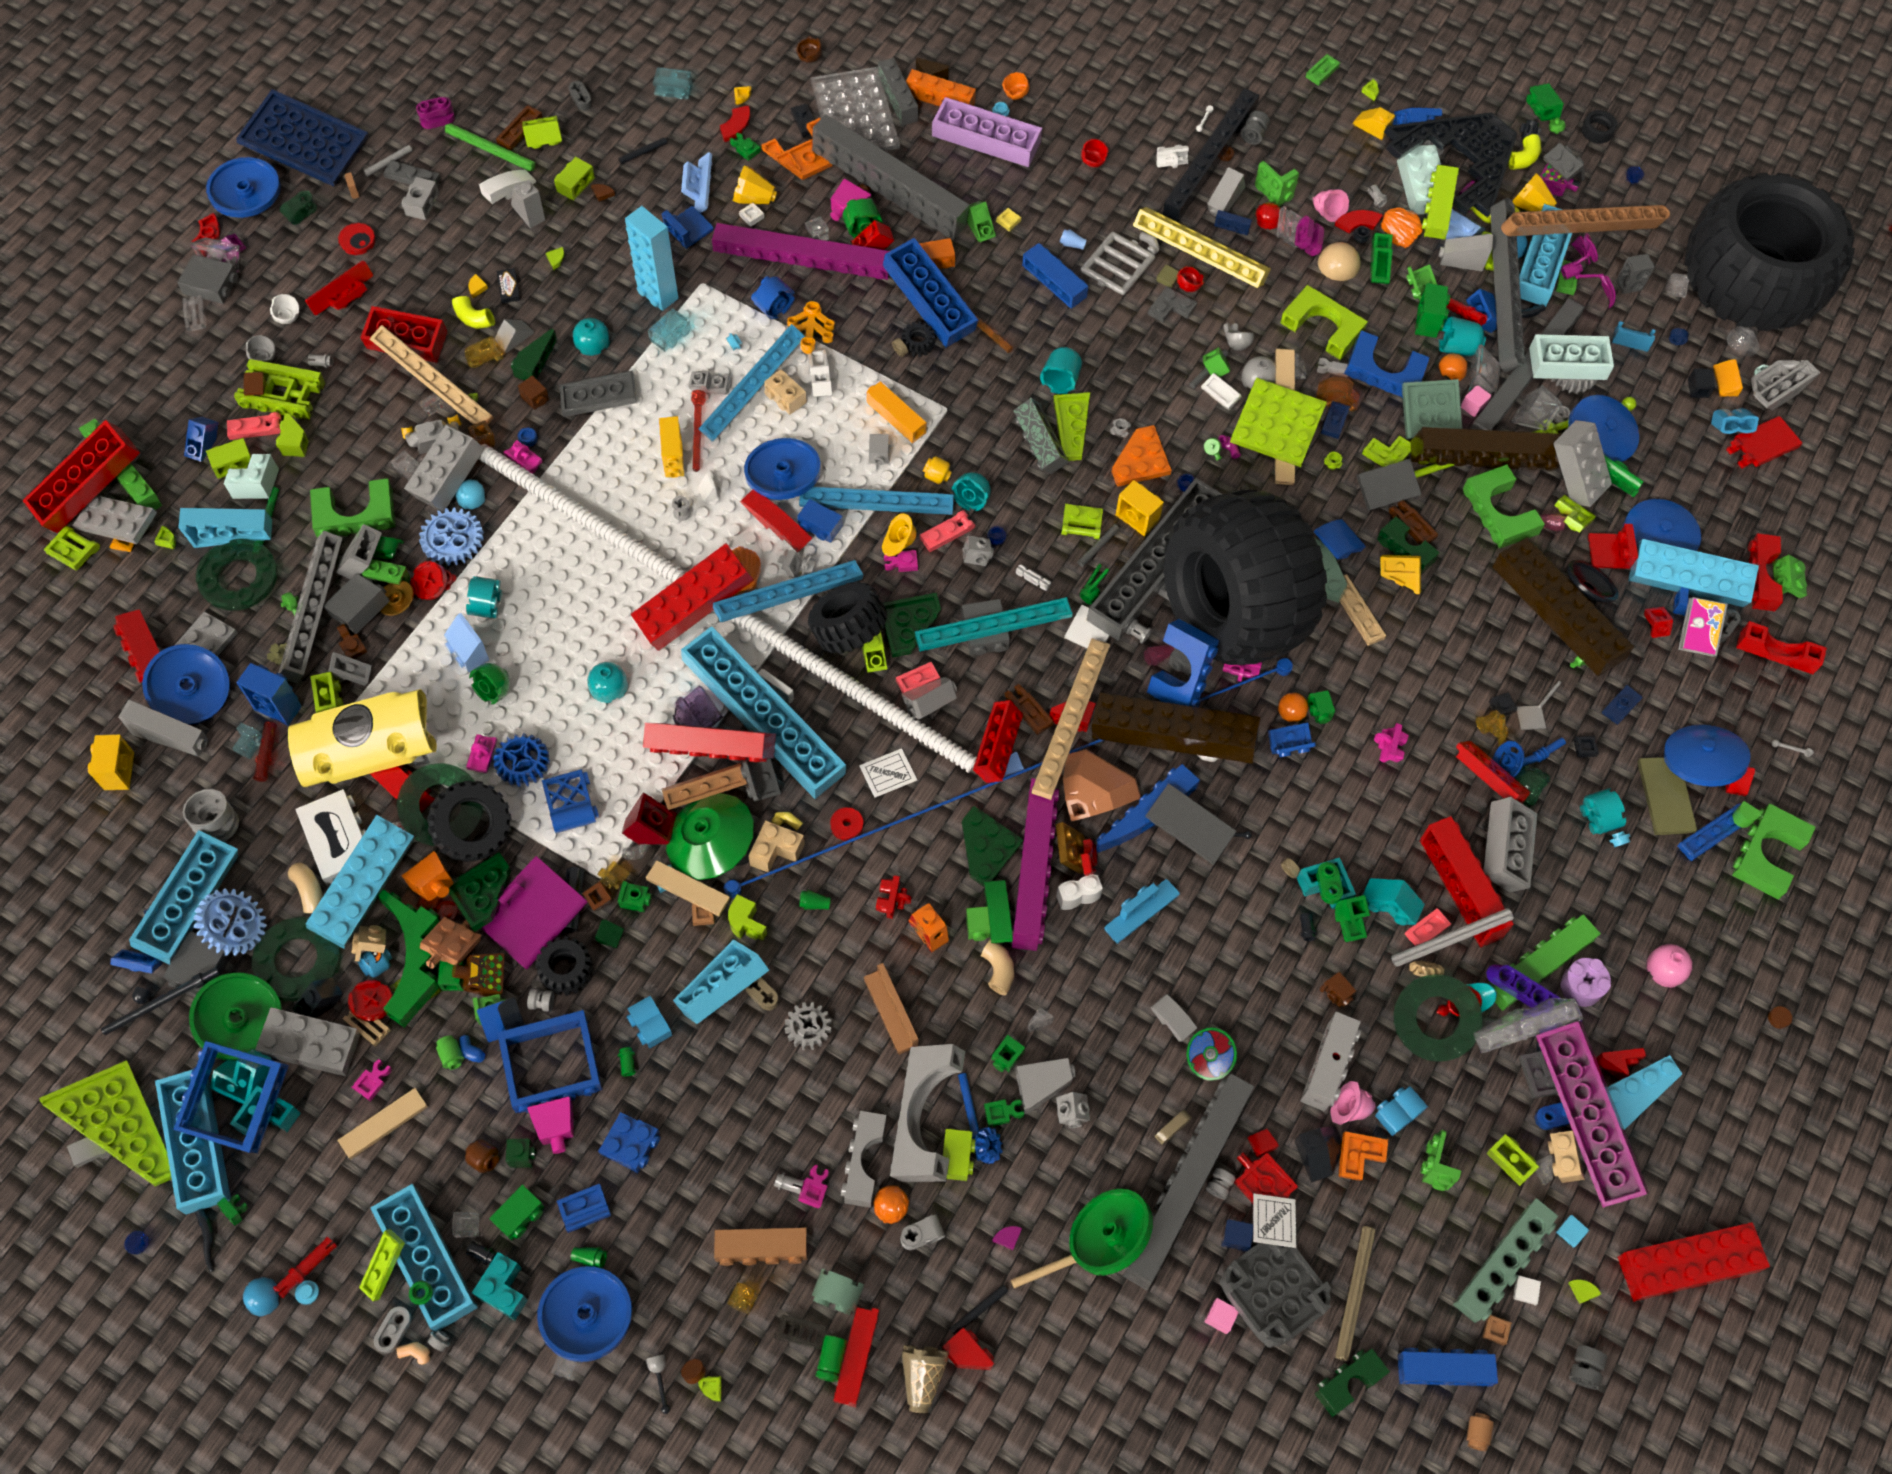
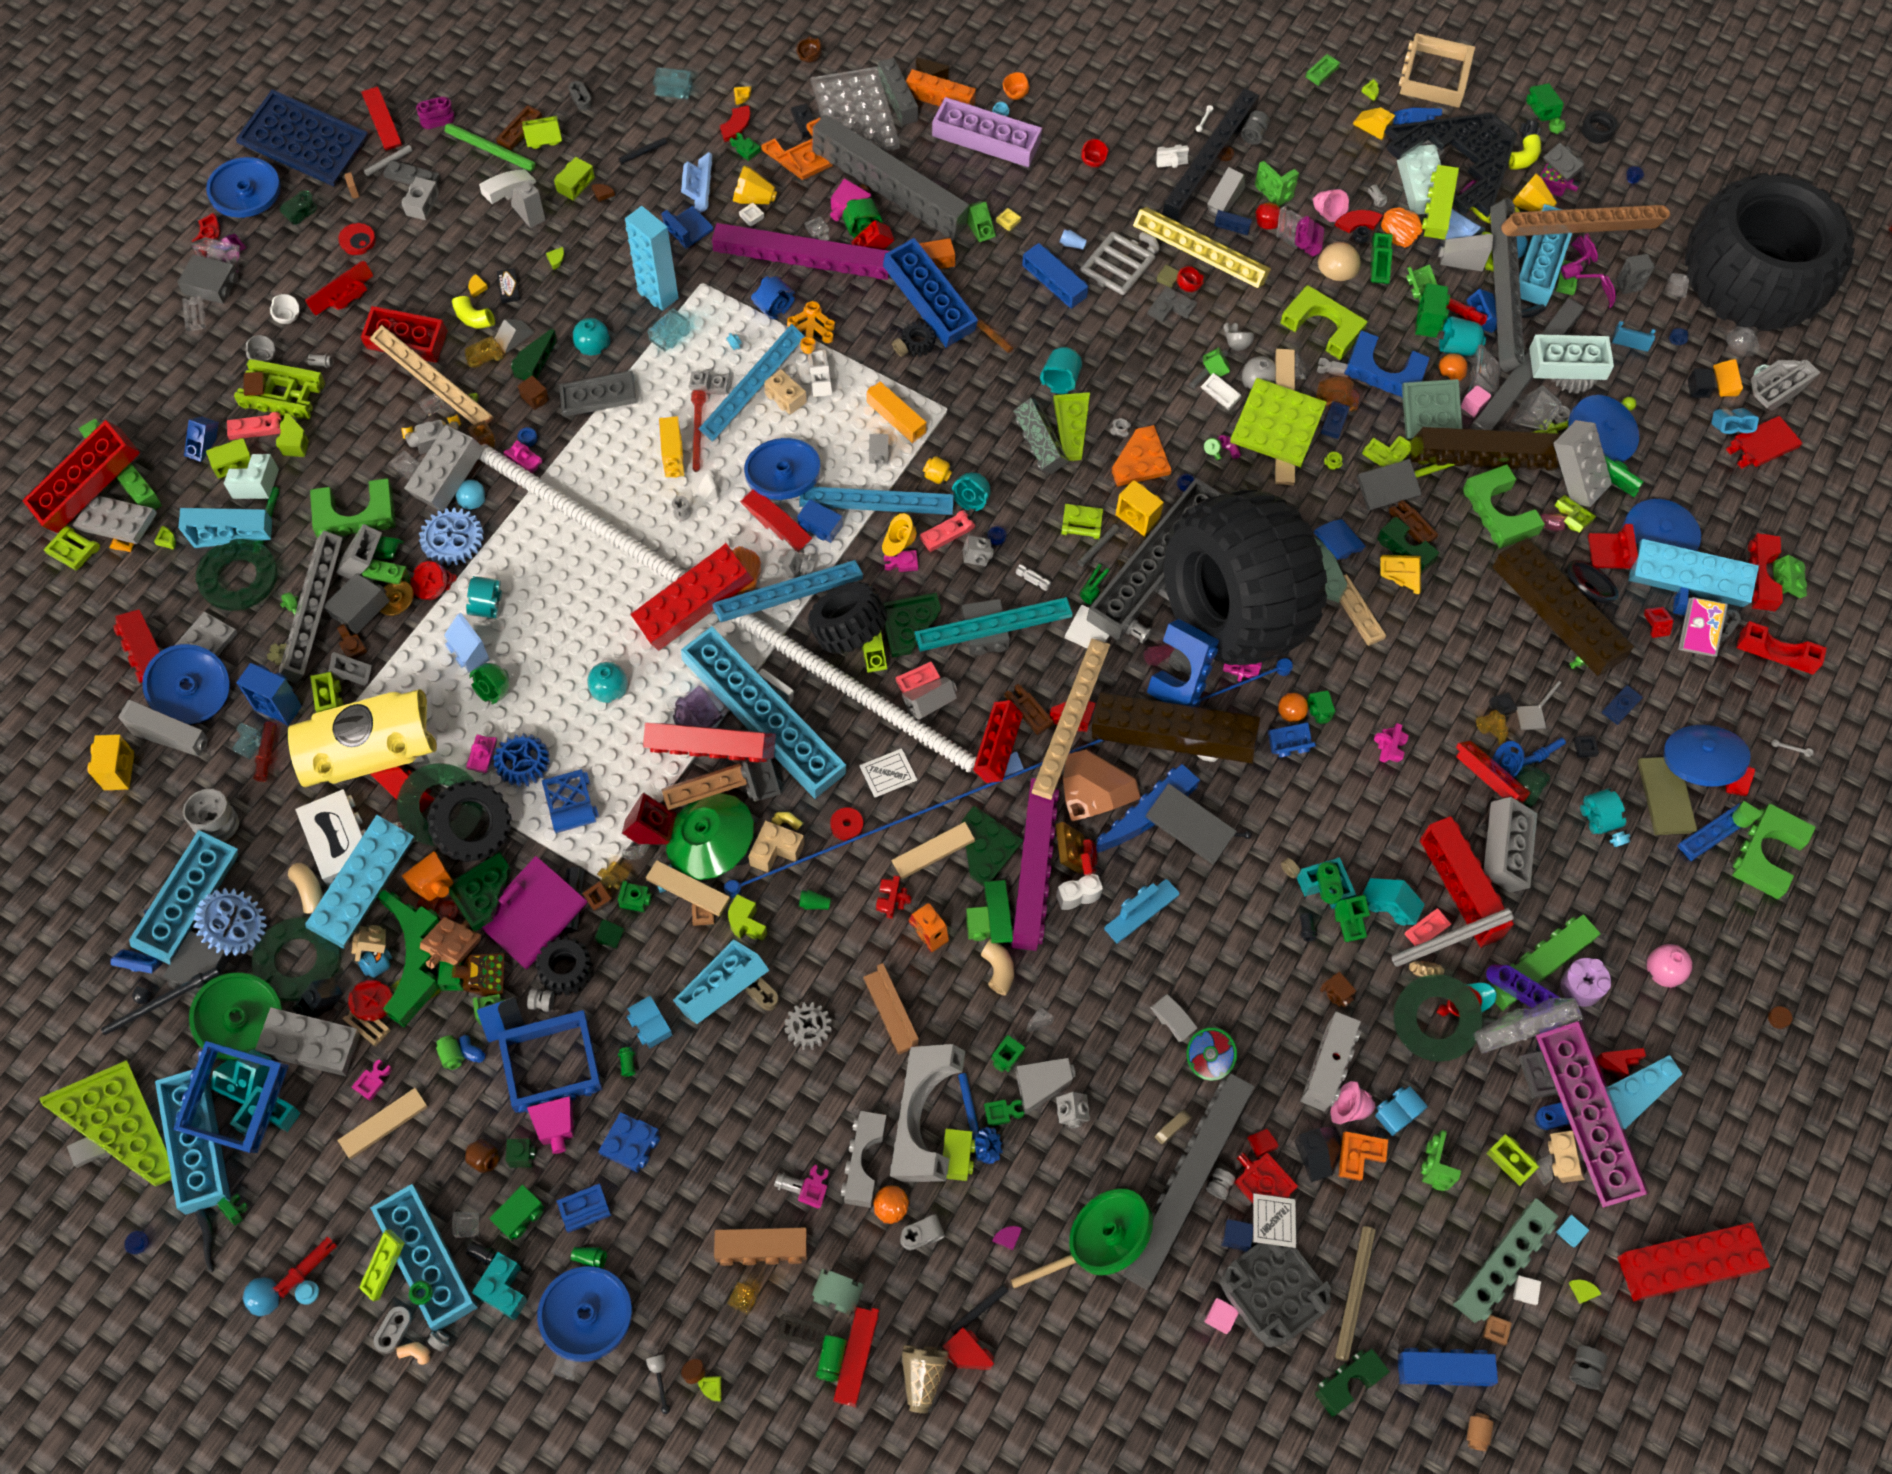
(381, 118): none -> red slope
(933, 850): none -> tan tile
(1442, 48): none -> tan window

